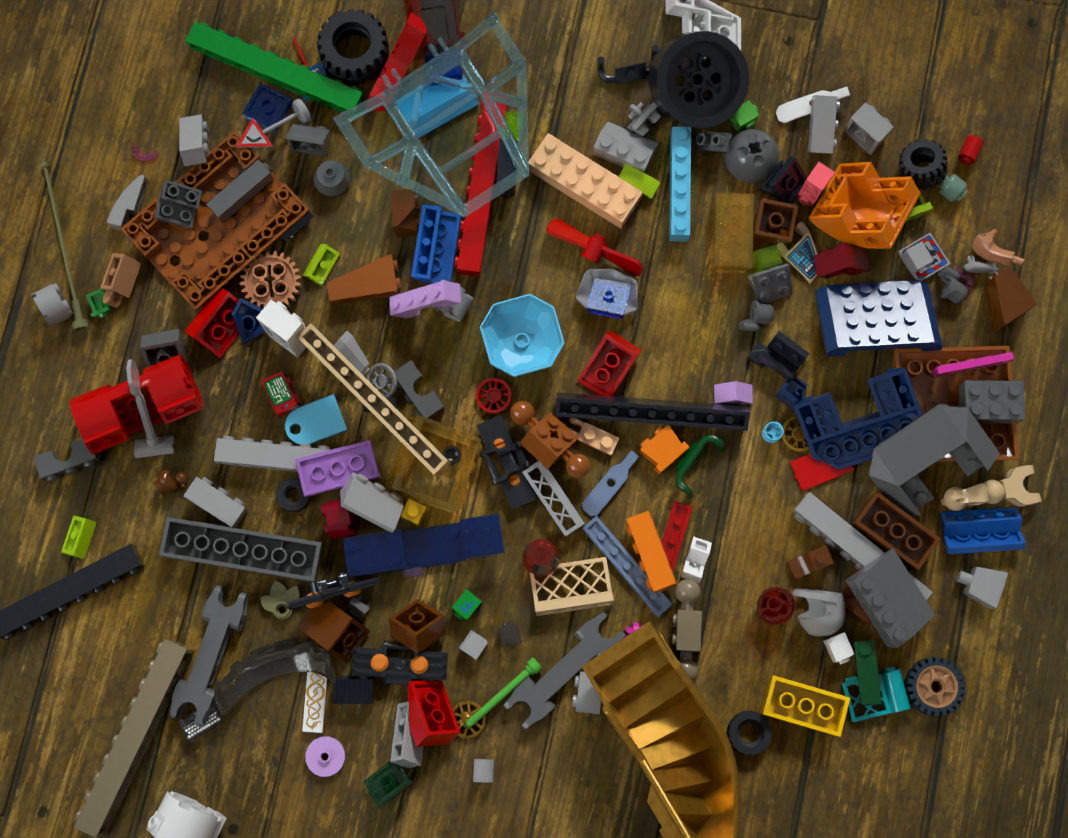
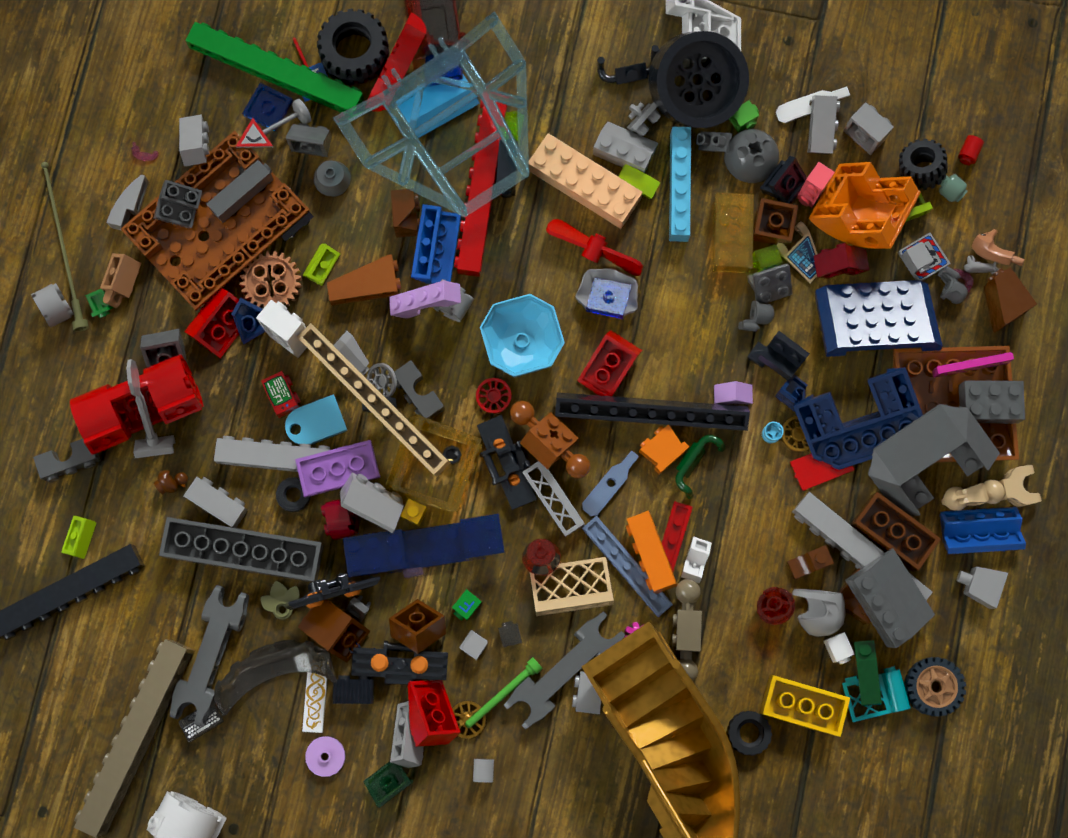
(595, 437): light nougat hinge -> none

